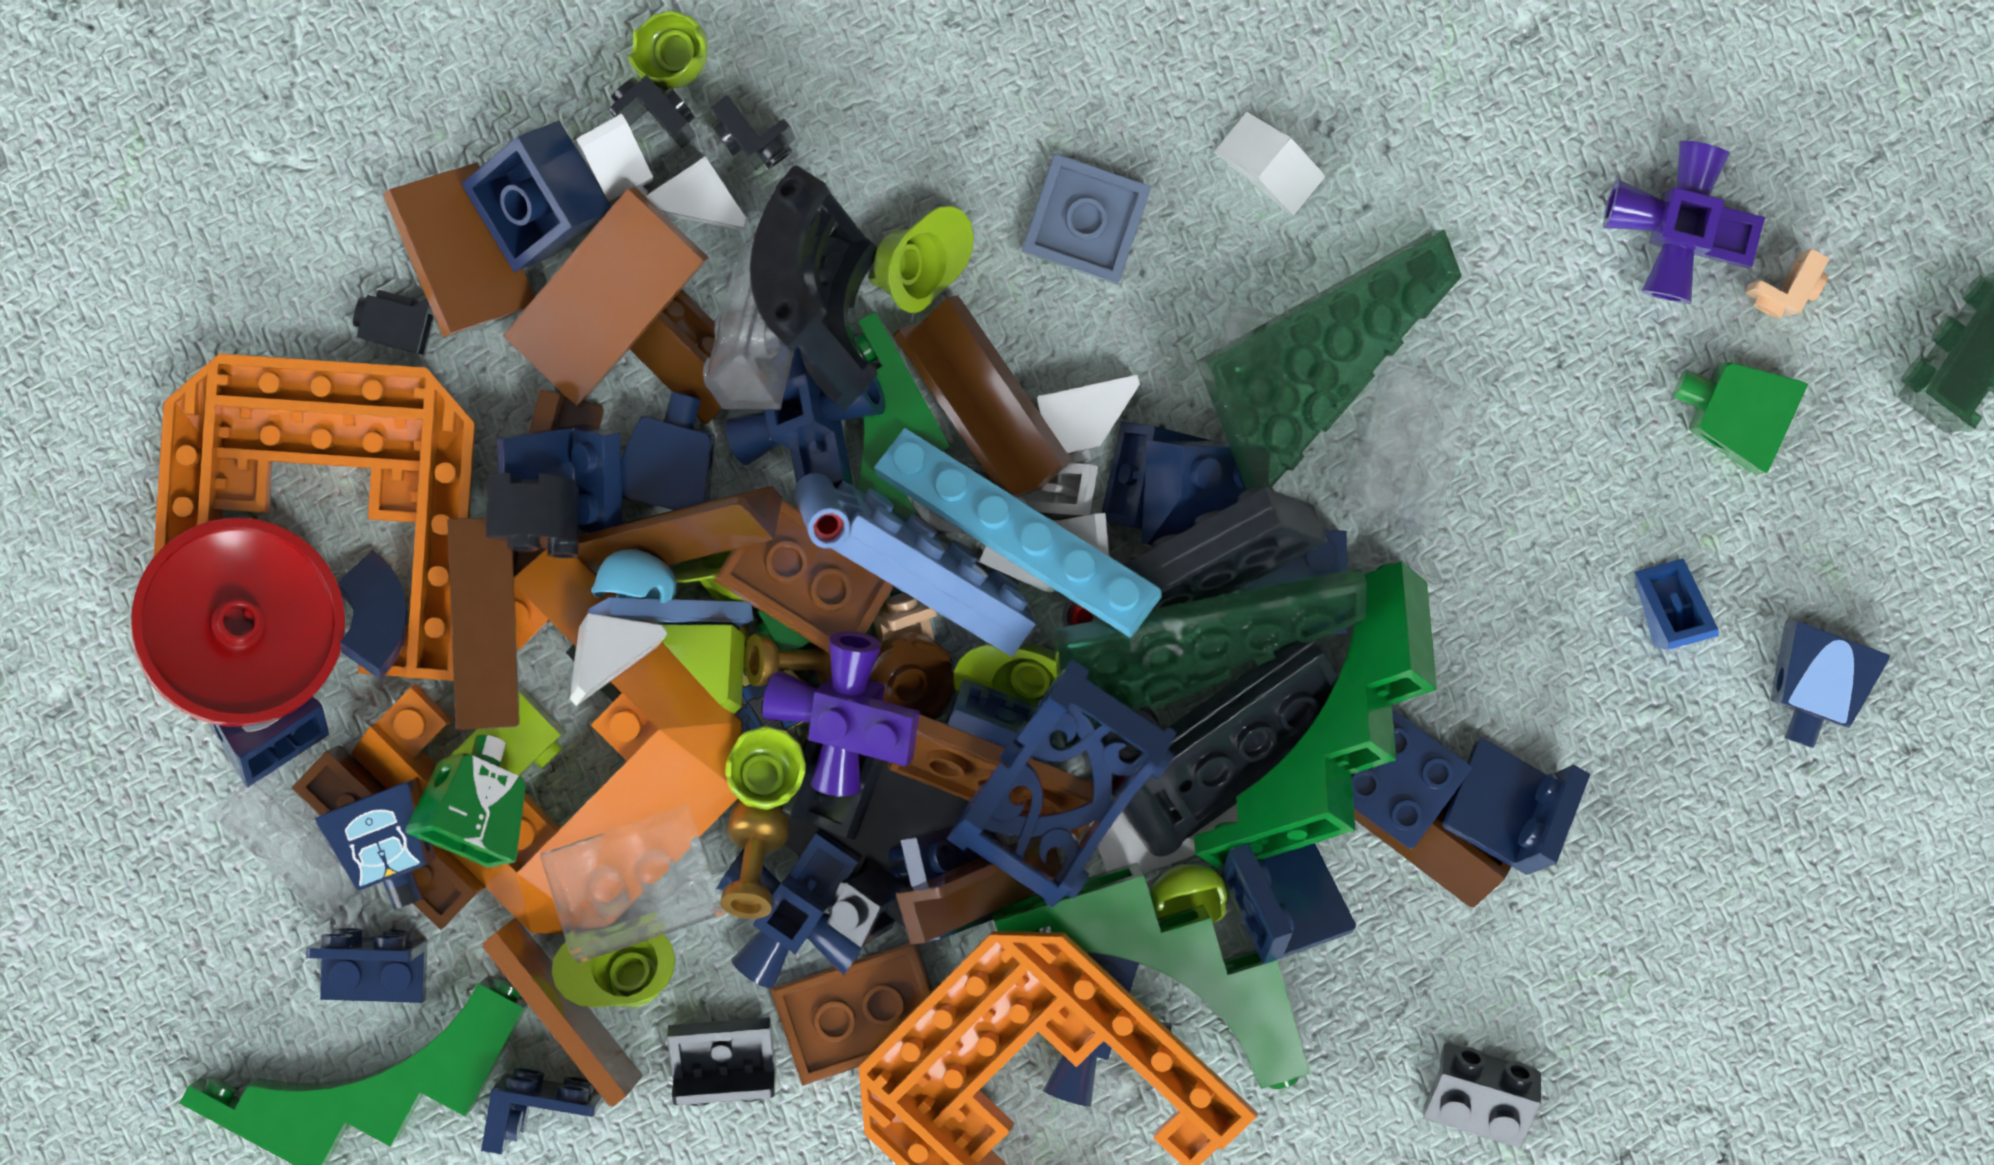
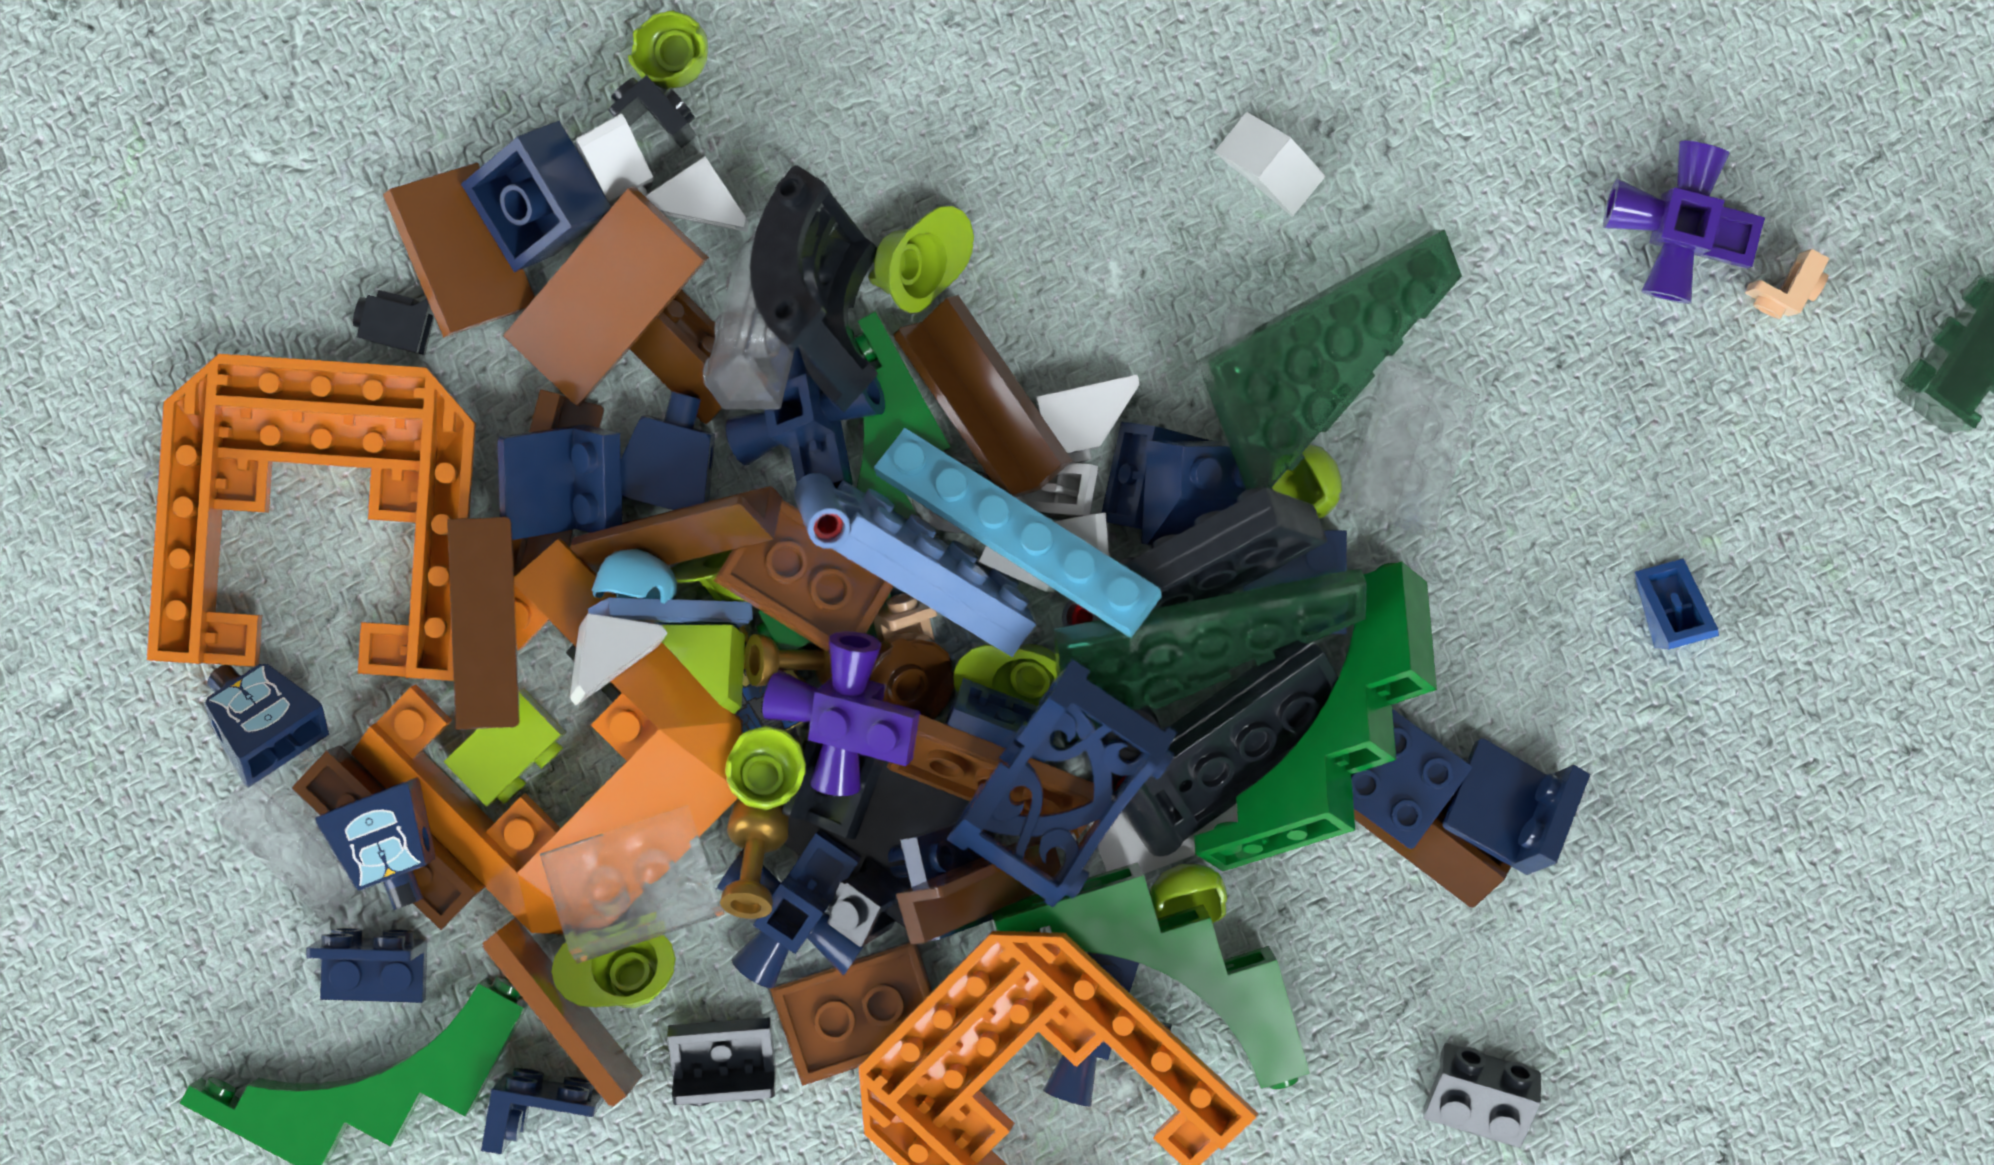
(237, 622): red dish -> none
(378, 615): dark blue tile -> none
(472, 806): green torso -> none
(534, 513): black cylinder -> none
(739, 136): black bracket -> none
(1086, 219): sand blue plate -> none
(1286, 900): dark blue bracket -> none
(1313, 480): none -> lime hair
(1741, 411): green torso -> none
(1822, 679): dark blue torso -> none

